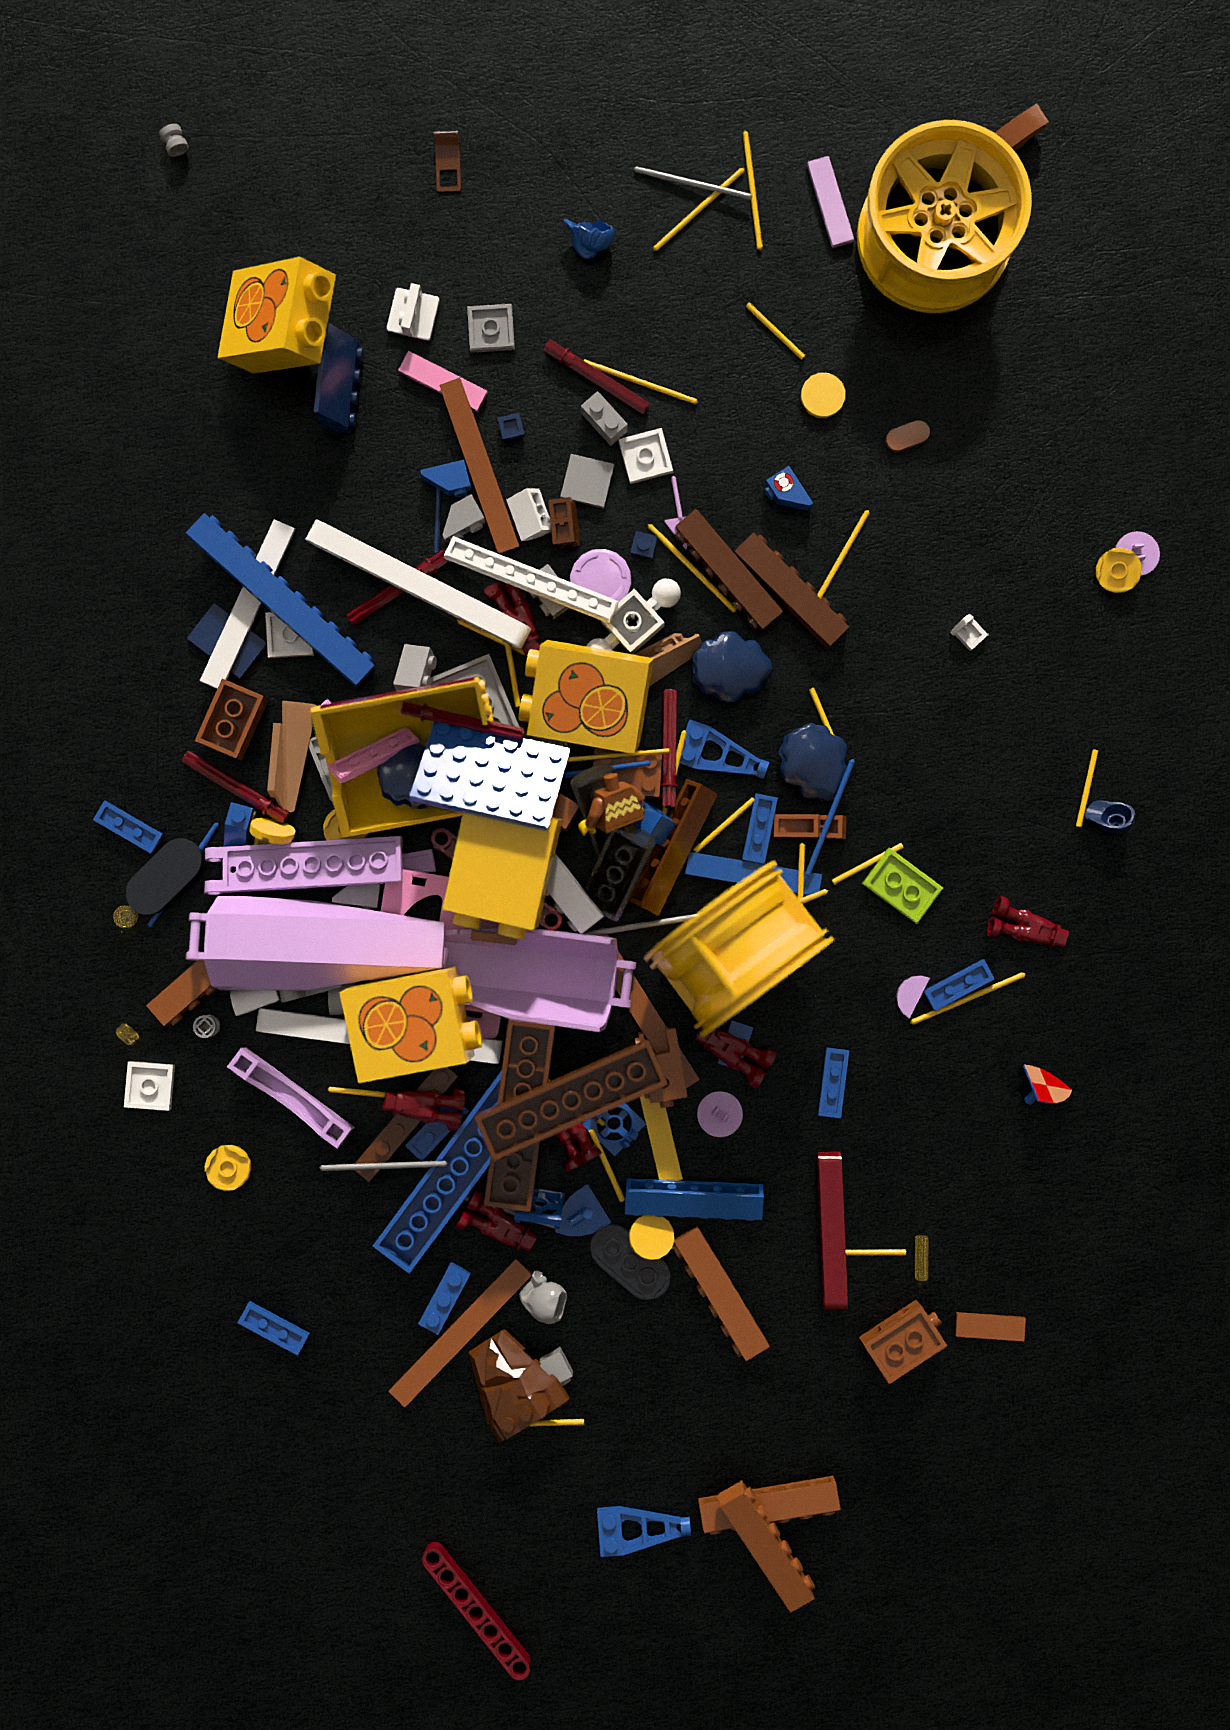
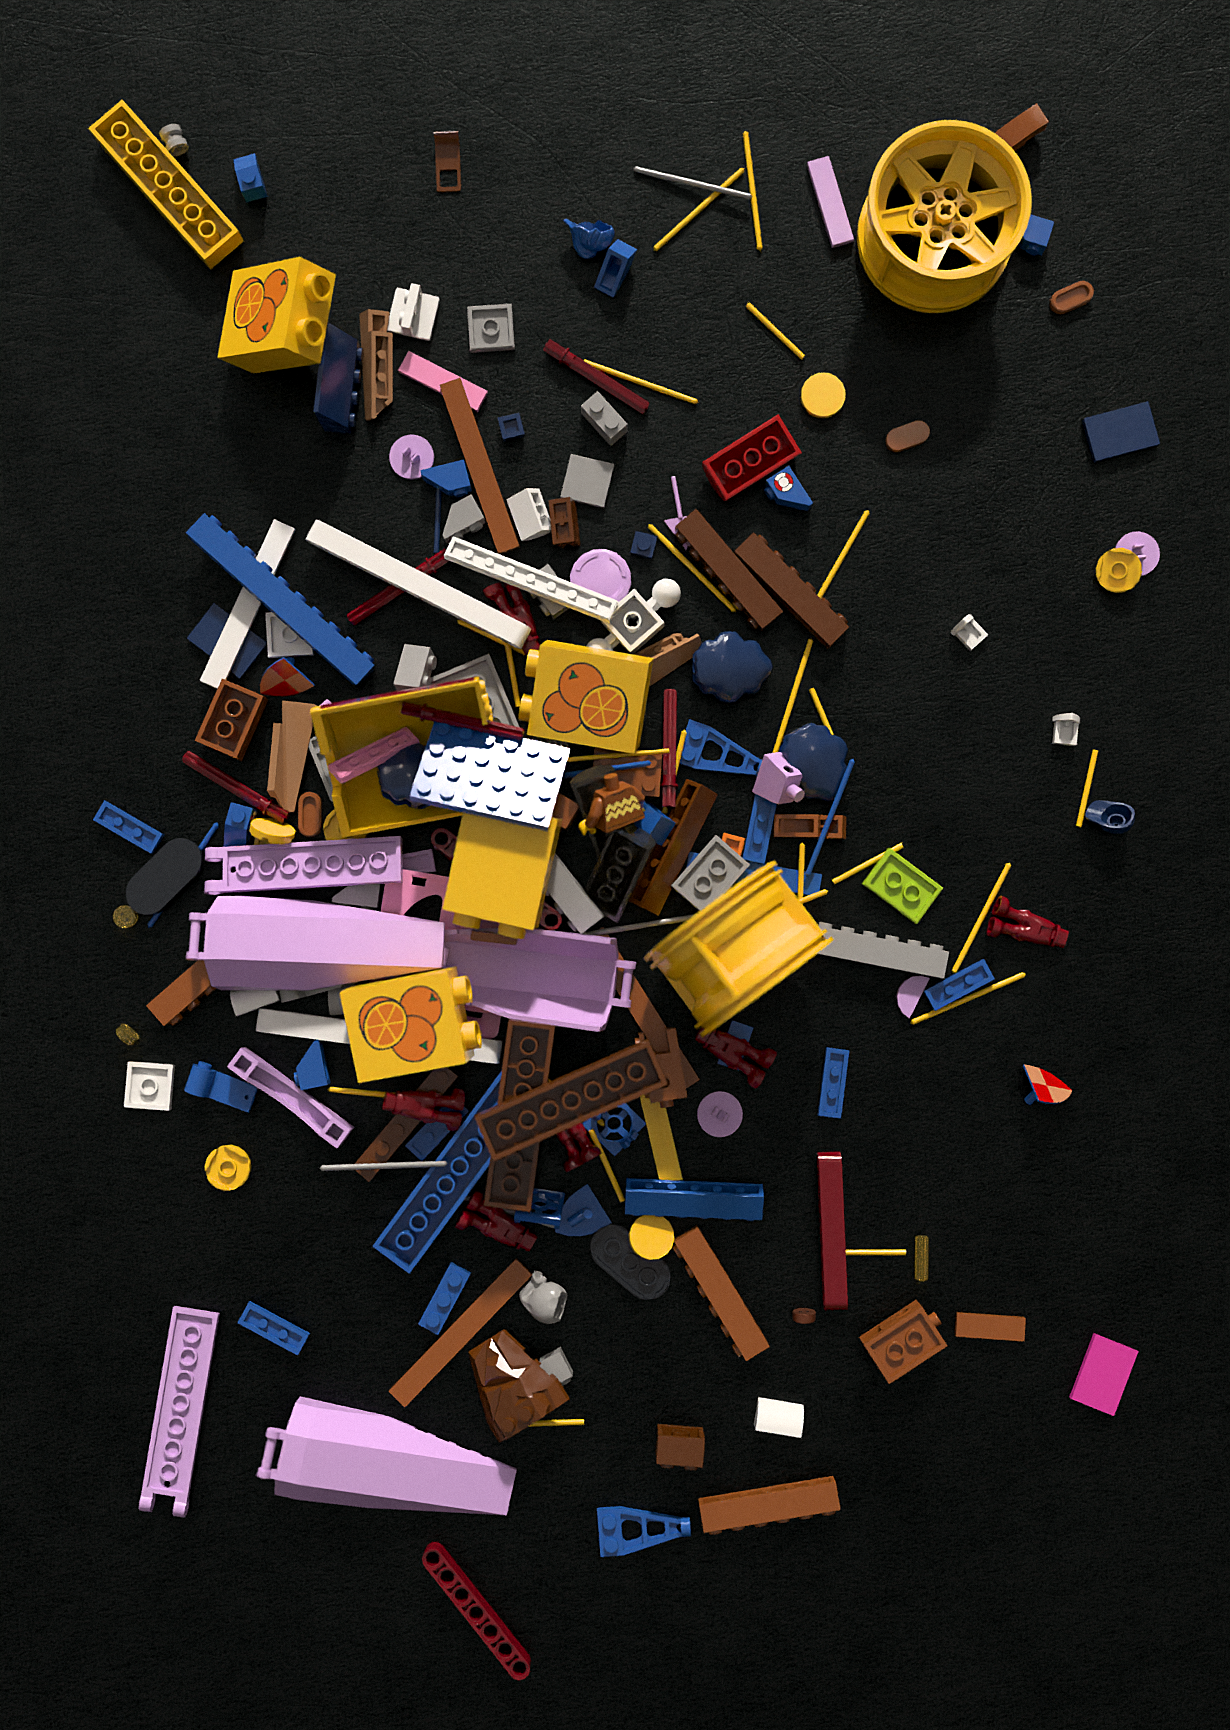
(166, 184): none -> yellow brick
(179, 1407): none -> lavender hinge
(209, 1028): light grey wheel -> none
(220, 1087): none -> blue door
(250, 178): none -> blue slope
(284, 679): none -> shield
(310, 814): none -> dark orange tile
(312, 1069): none -> blue slope
(377, 361): none -> medium nougat wedge
(380, 1463): none -> lavender windscreen
(410, 456): none -> lavender piece
(615, 267): none -> blue slope
(645, 456): white tile -> none
(679, 1446): none -> reddish brown brick
(710, 874): none -> light grey plate
(724, 825): yellow axle -> none
(734, 842): none -> orange tile
(750, 458): none -> red brick
(766, 1546): dark orange brick -> none
(775, 782): none -> lavender torso
(779, 1417): none -> white brick
(793, 695): none -> yellow axle
(804, 1315): none -> copper tile
(885, 952): none -> light grey brick
(983, 914): none -> yellow axle
(1036, 235): none -> blue slope
(1065, 729): none -> white tile
(1071, 297): none -> dark orange tile
(1103, 1374): none -> dark pink tile
(1120, 432): none -> dark blue tile

